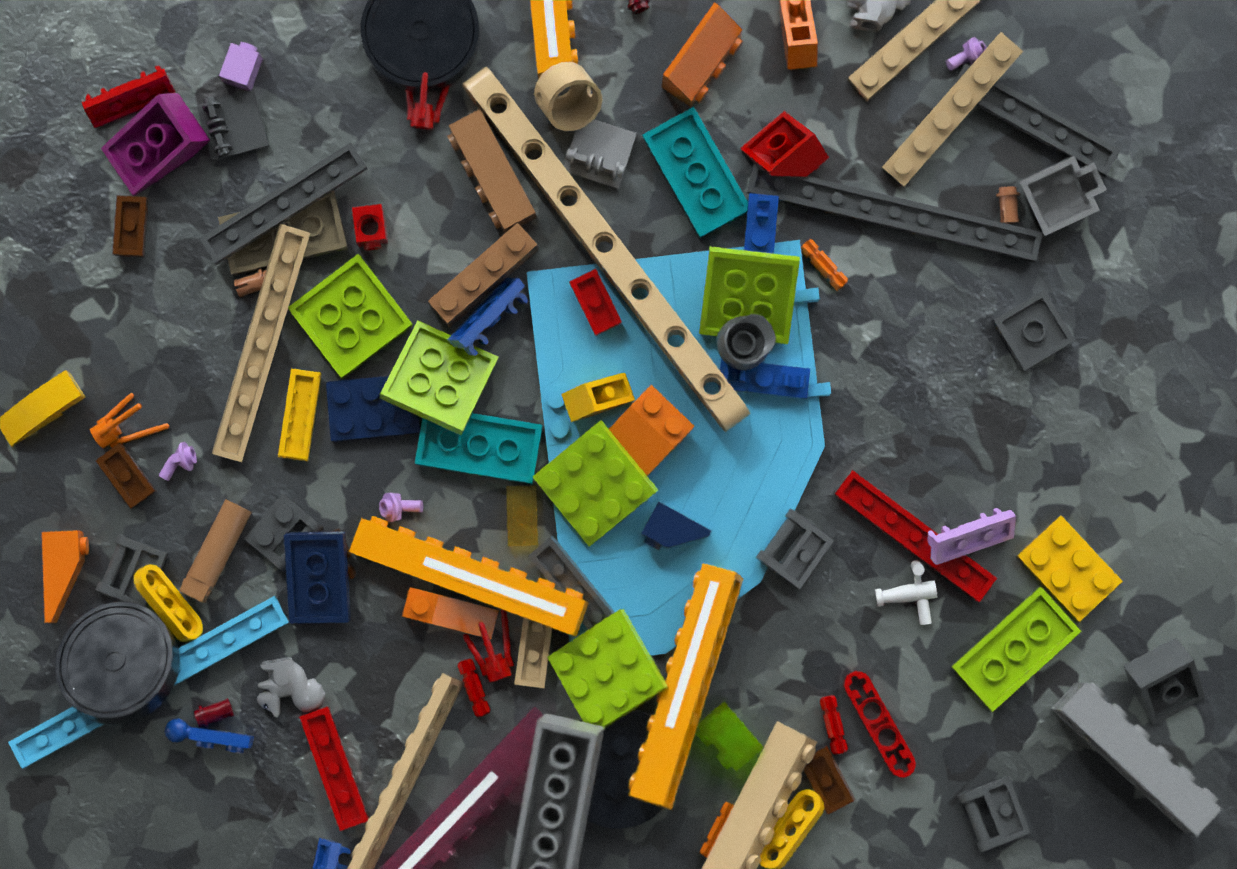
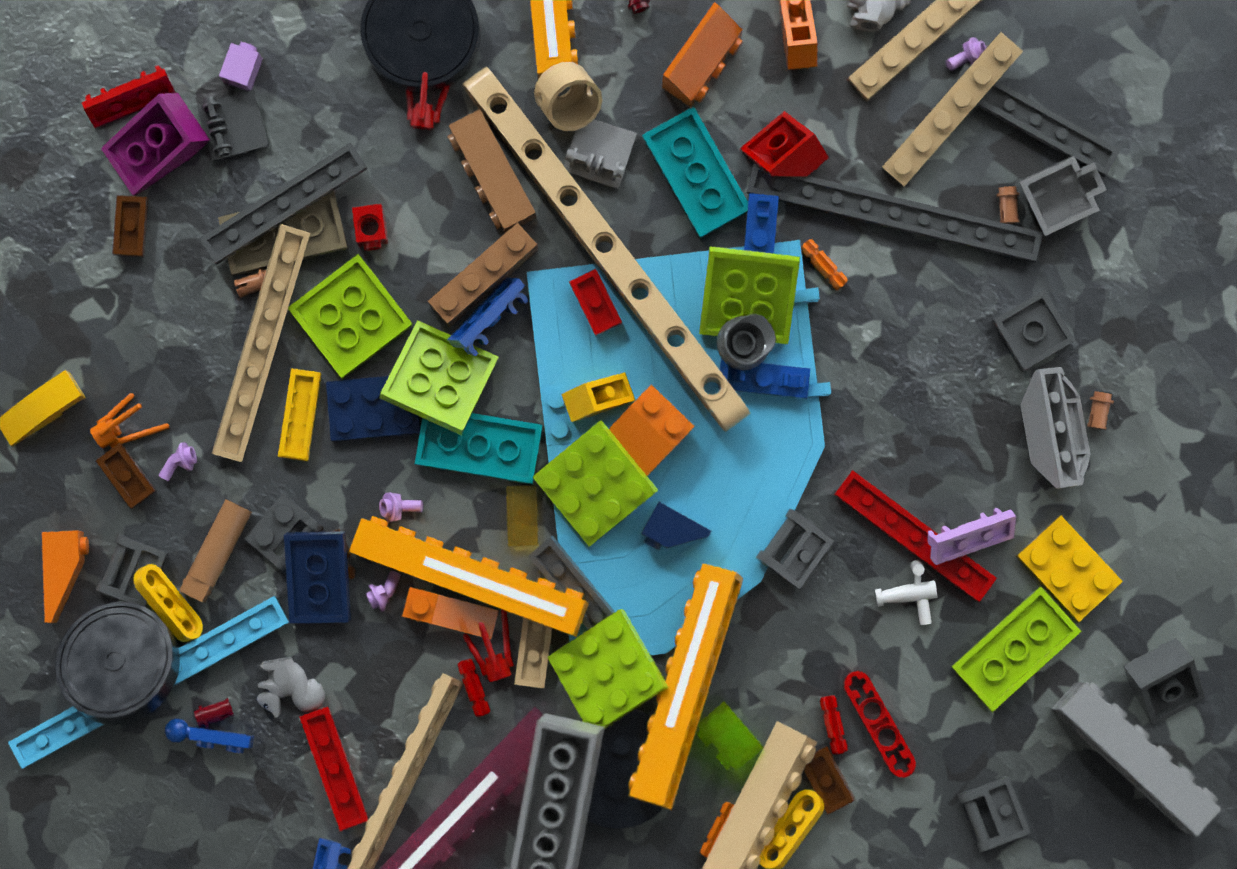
(379, 595): none -> lavender plate
(1055, 428): none -> light grey wedge
(1099, 410): none -> nougat pin

